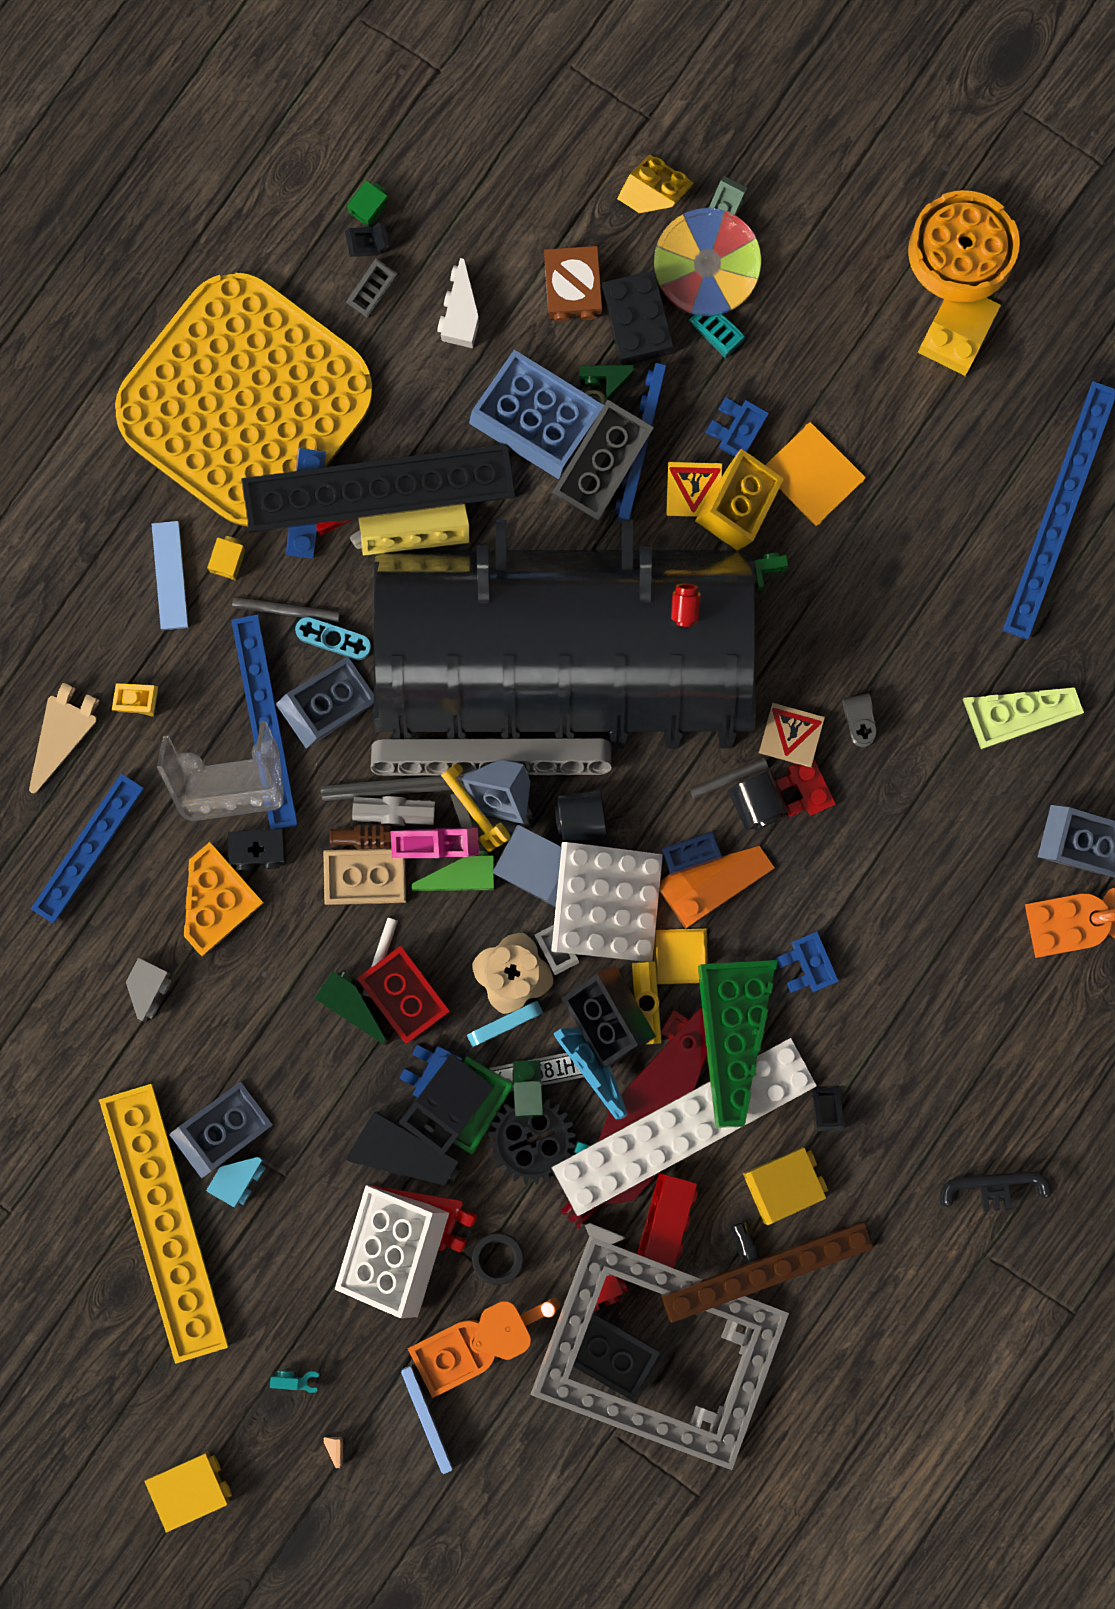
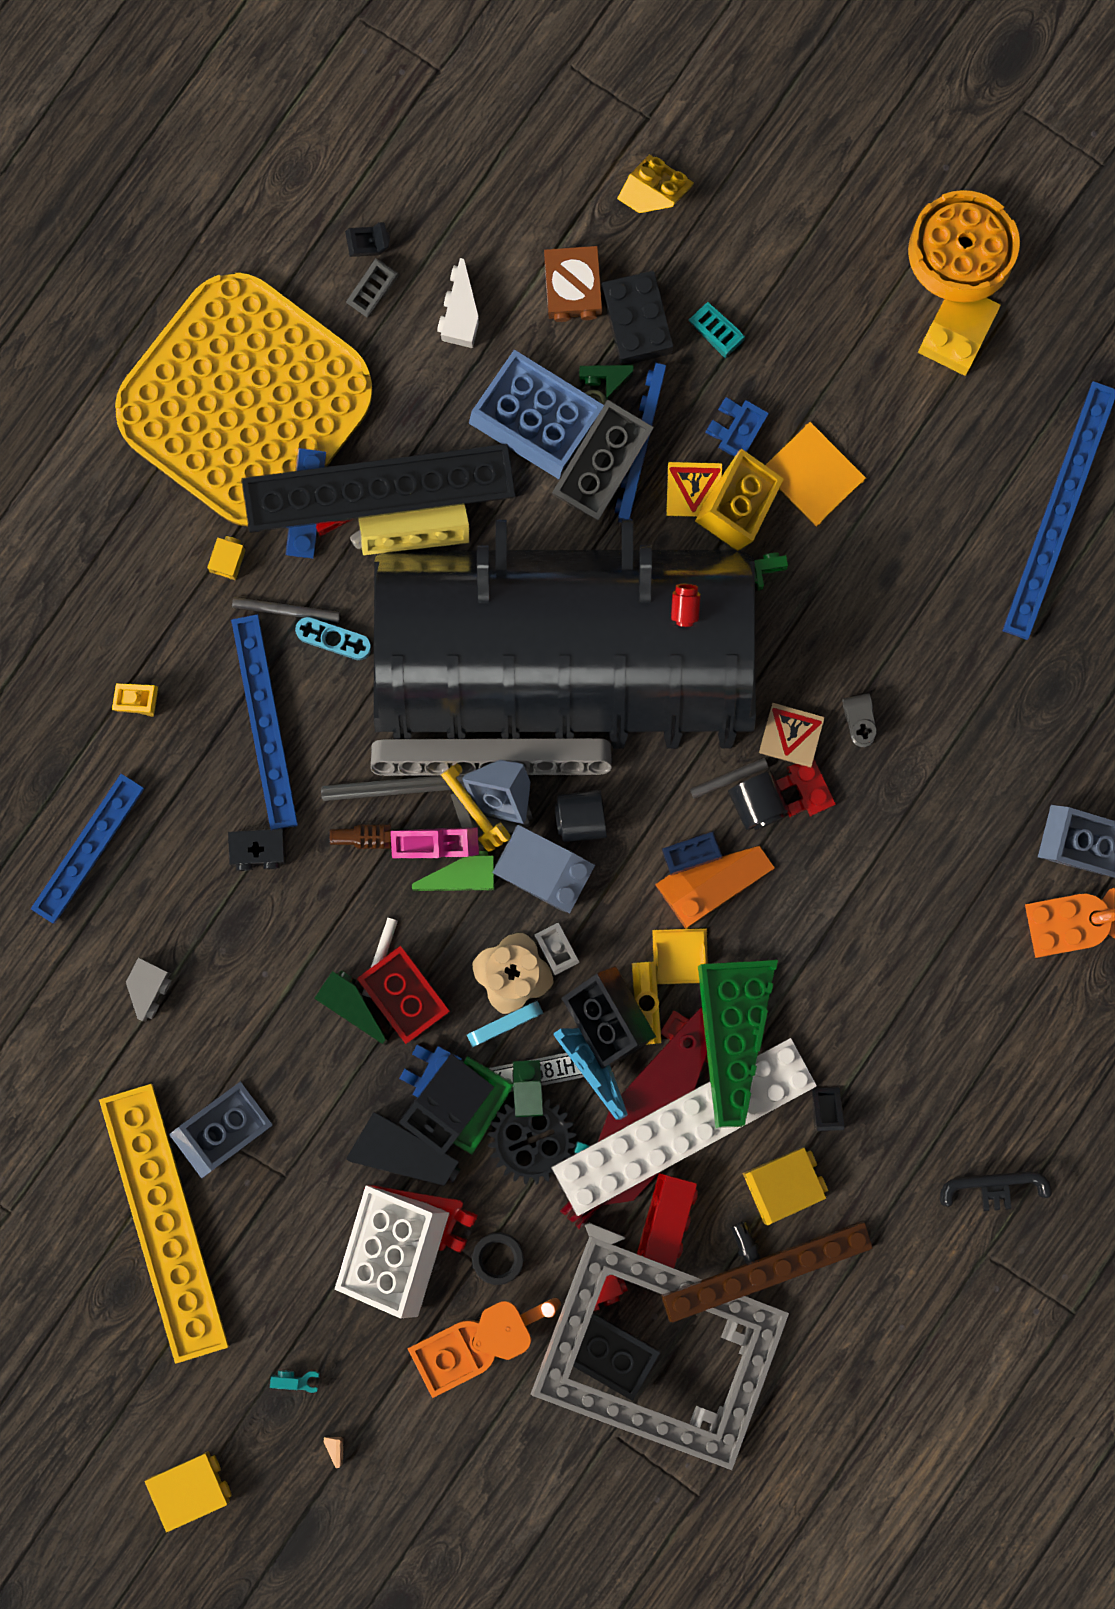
(60, 733): tan flag -> none
(170, 575): light blue tile -> none
(215, 900): light orange plate -> none
(223, 788): clear windscreen -> none
(233, 1180): medium azure slope -> none
(326, 702): sand blue slope -> none
(363, 877): tan tile -> none
(368, 203): green brick -> none
(393, 811): light grey piece -> none
(427, 1419): light blue tile -> none
(606, 902): white plate -> none
(707, 261): clear dish -> none
(728, 196): sand green slope -> none
(813, 961): blue plate -> none
(1012, 715): yellowish green wing -> none

